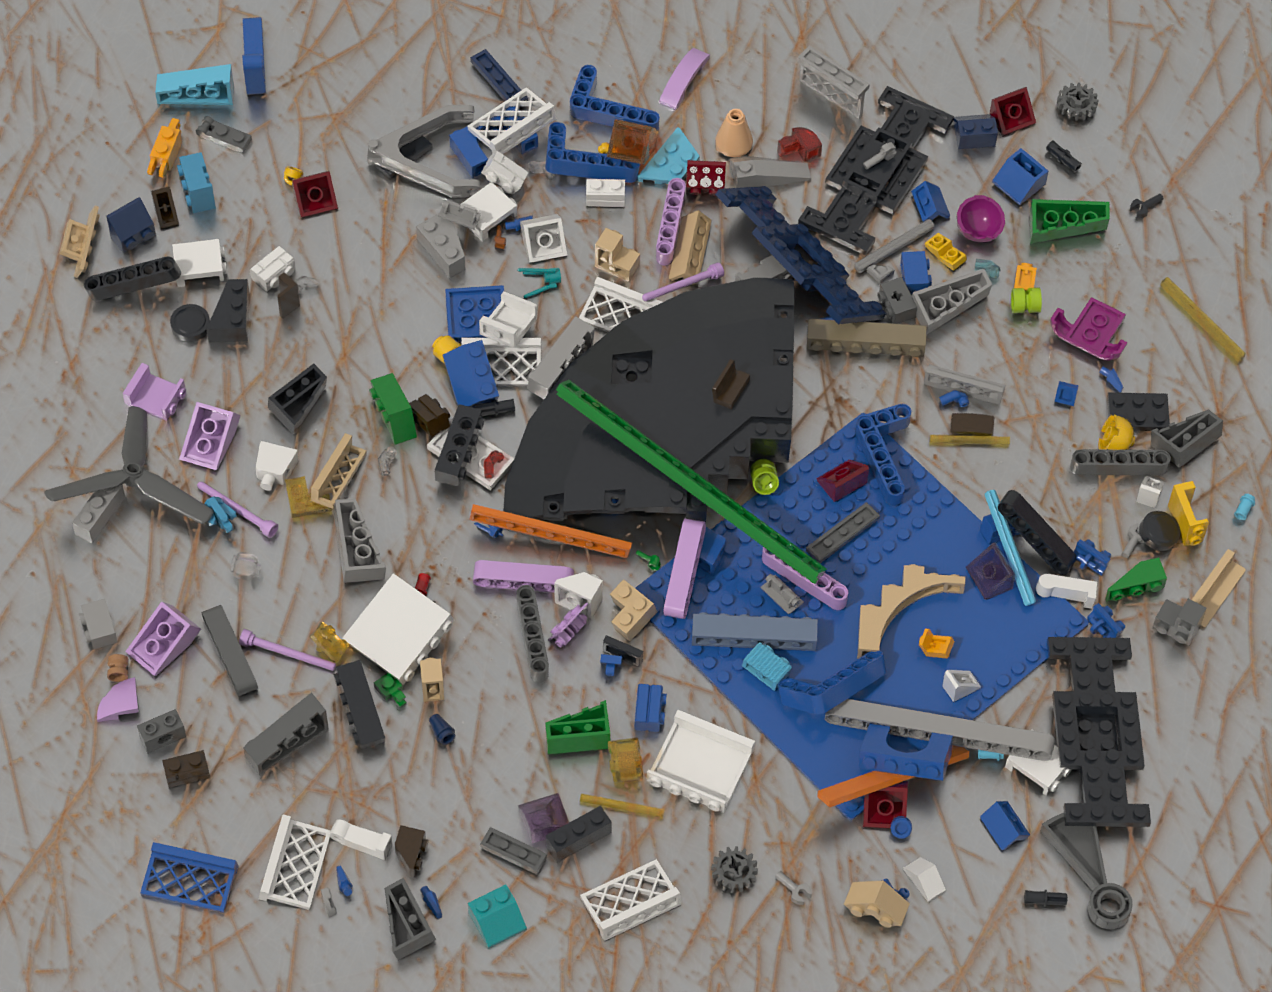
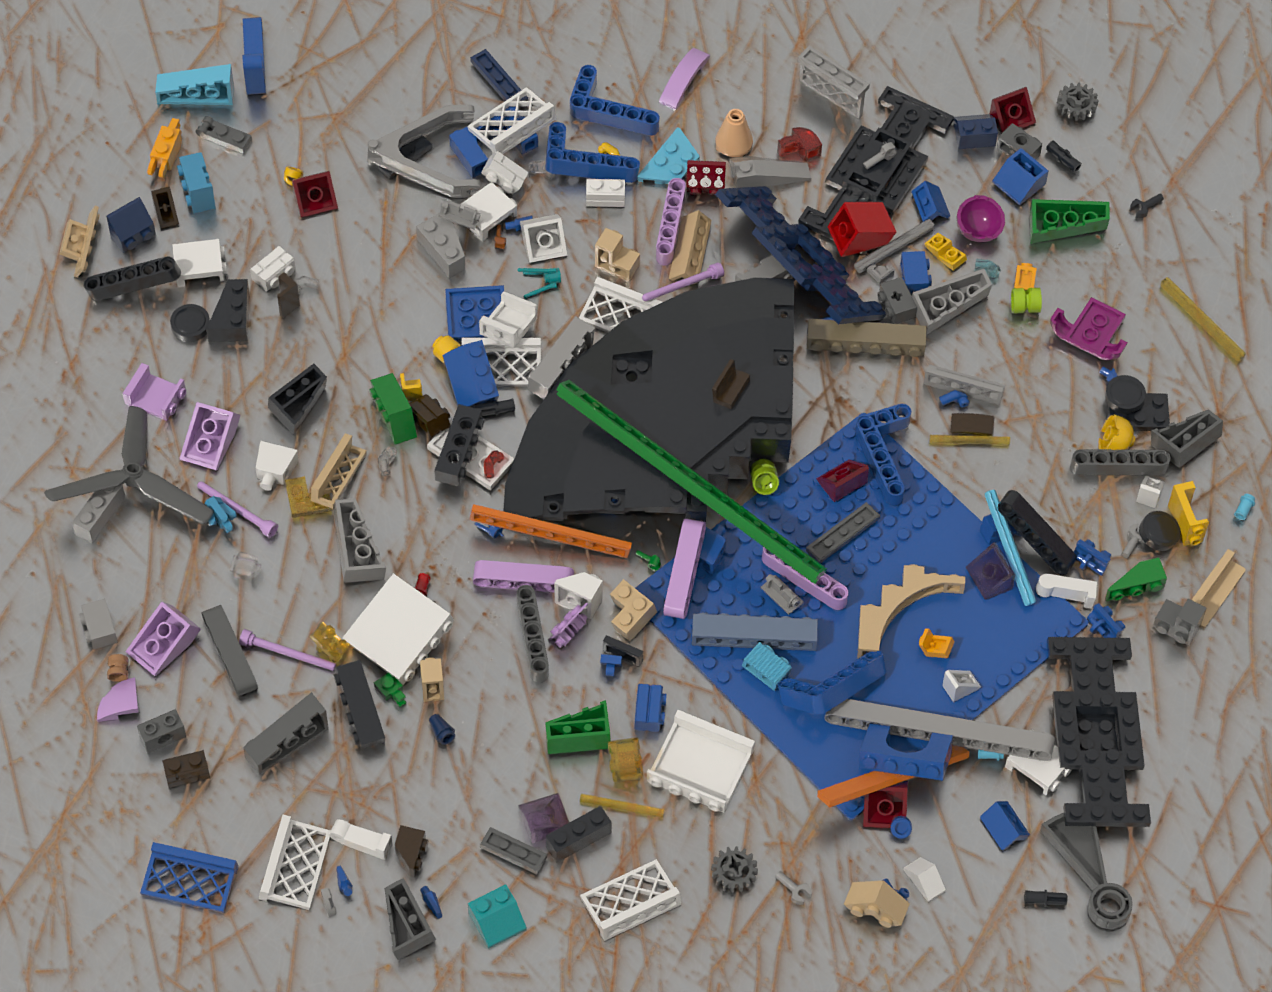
(411, 388): none -> yellow panel
(632, 142): clear orange slope -> none
(861, 227): none -> red slope
(1015, 138): none -> dark grey brick
(1066, 393): blue tile -> none
(1125, 394): none -> black piece

